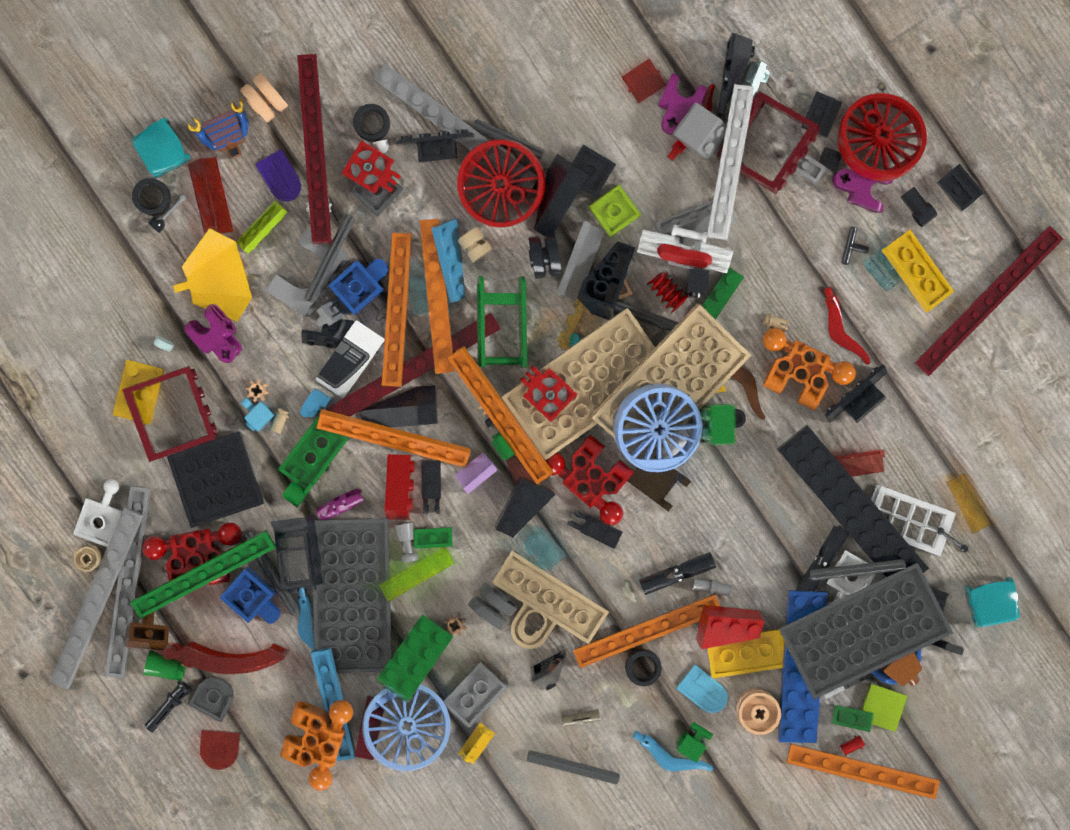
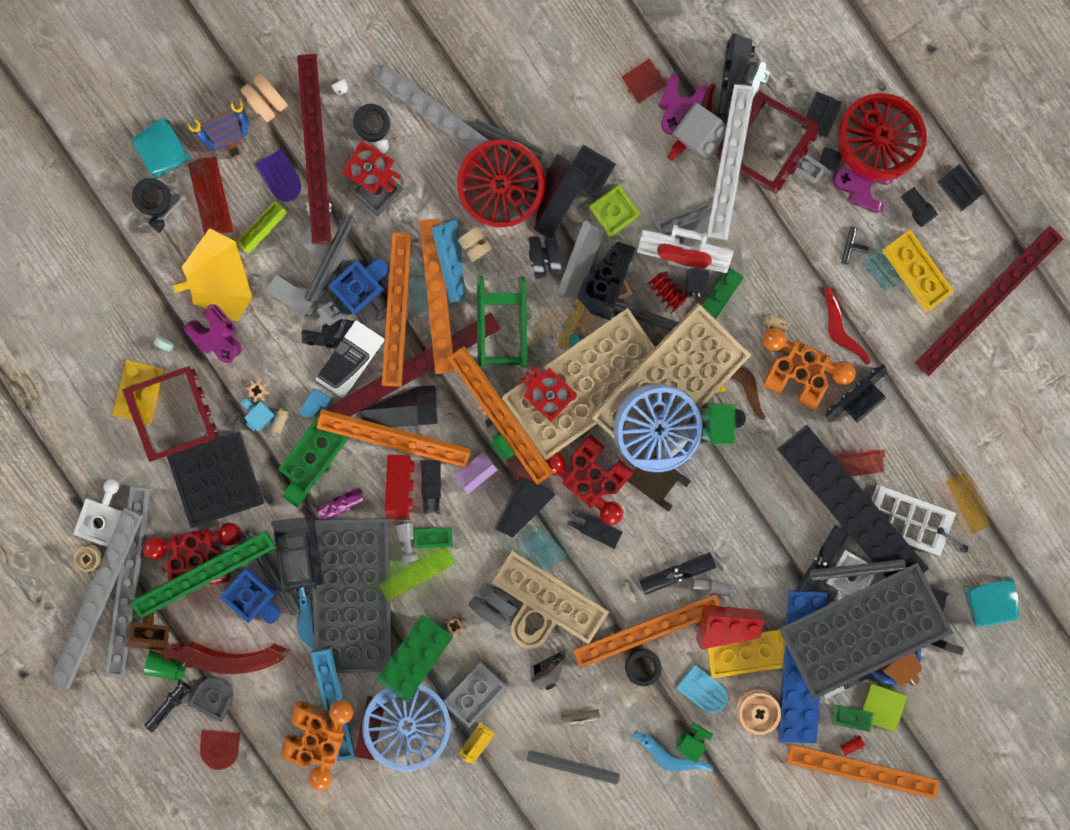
(340, 87): none -> white hinge
(436, 147): black bracket -> none

